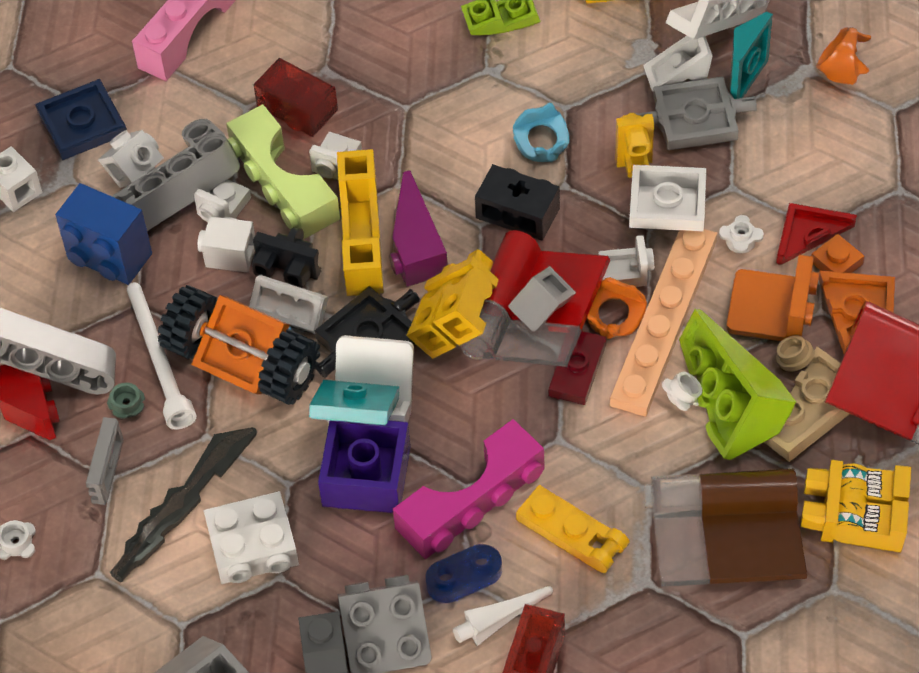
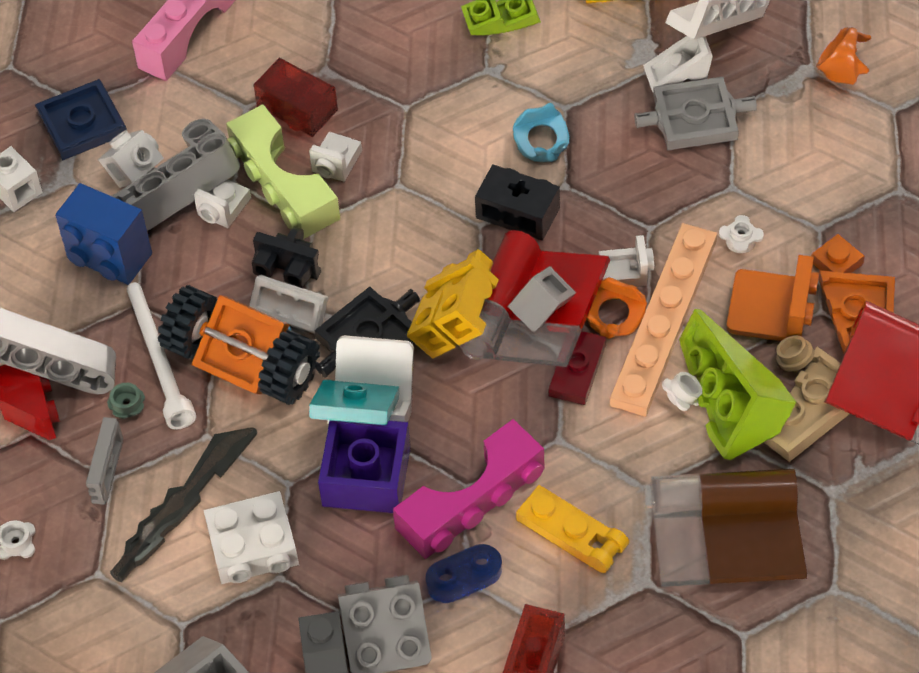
(227, 244): white brick -> none
(360, 222): yellow arch -> none
(416, 241): magenta slope -> none
(486, 620): white piece -> none
(634, 141): yellow hips -> none
(668, 198): white plate -> none
(749, 53): teal slope -> none
(810, 227): red tile -> none
(859, 505): yellow hips -> none

